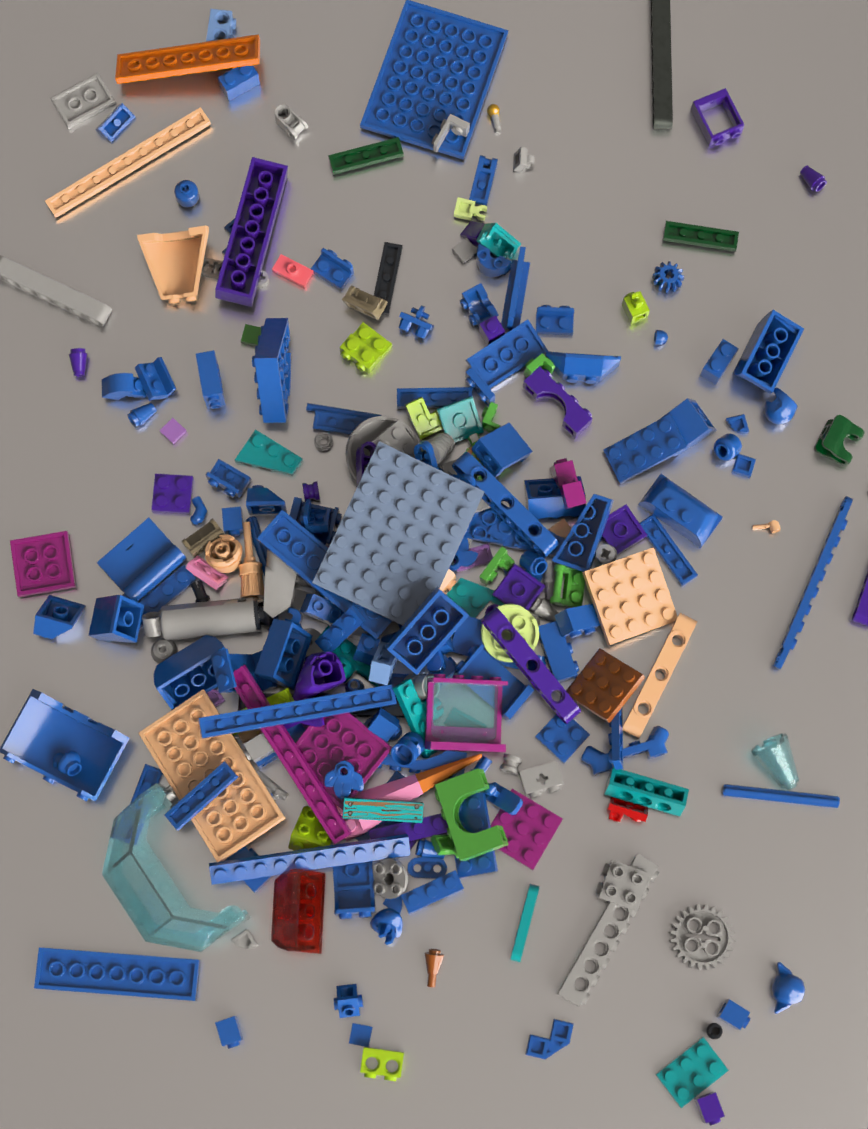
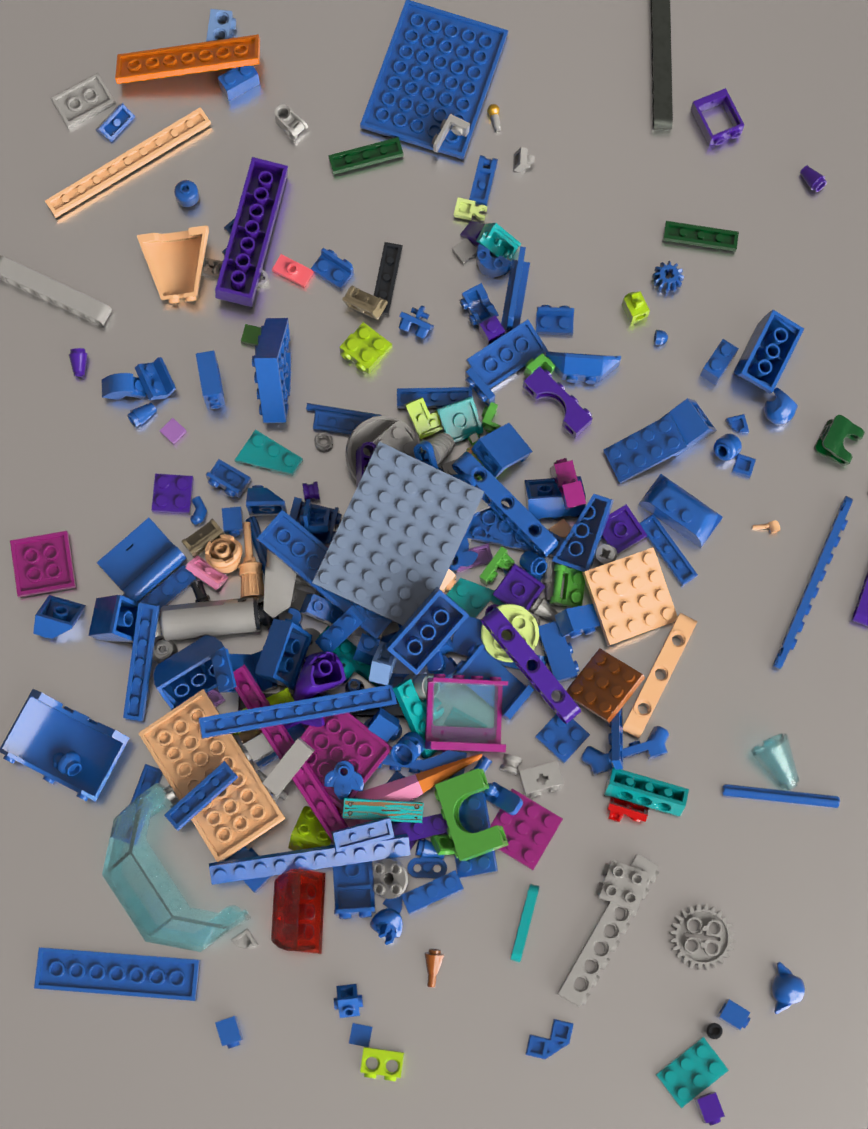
(141, 661): none -> blue plate
(288, 766): none -> light grey tile
(362, 834): none -> plate

